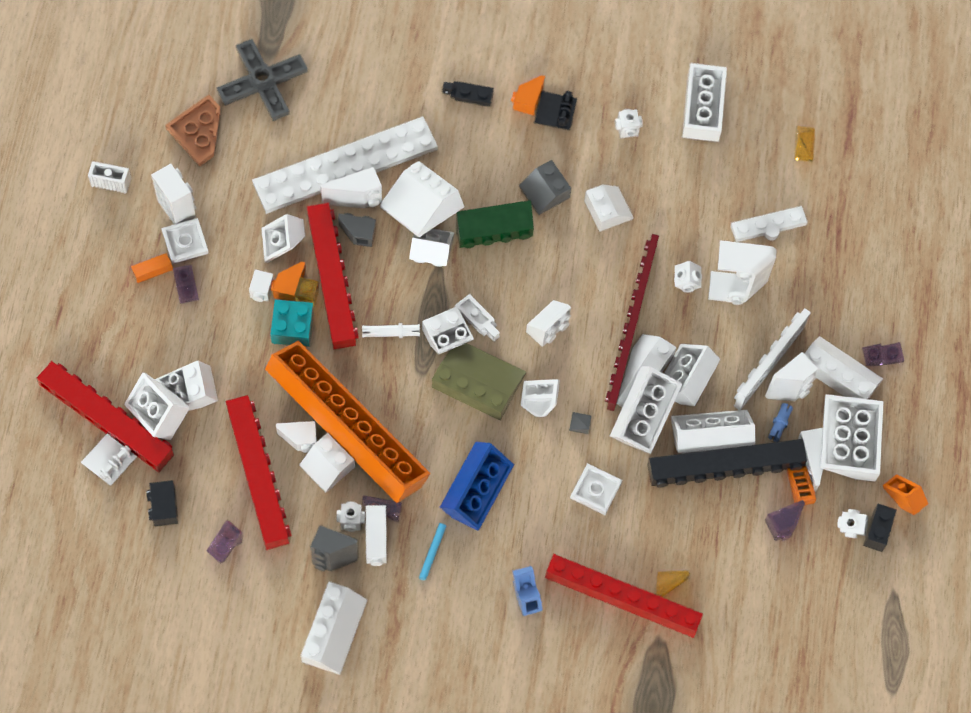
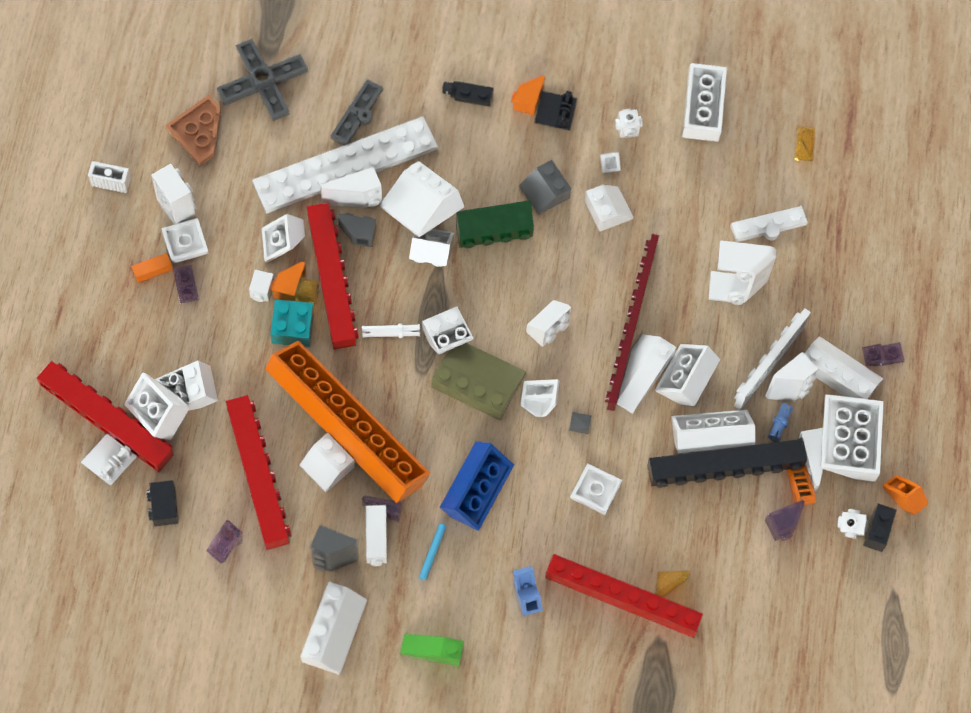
(298, 434): white slope -> none
(351, 523): white brick -> none
(357, 113): none -> dark grey hinge
(433, 648): none -> bright green slope
(478, 317): white hinge -> none
(610, 162): none -> white slope
(646, 409): white slope -> none
(688, 276): white brick -> none

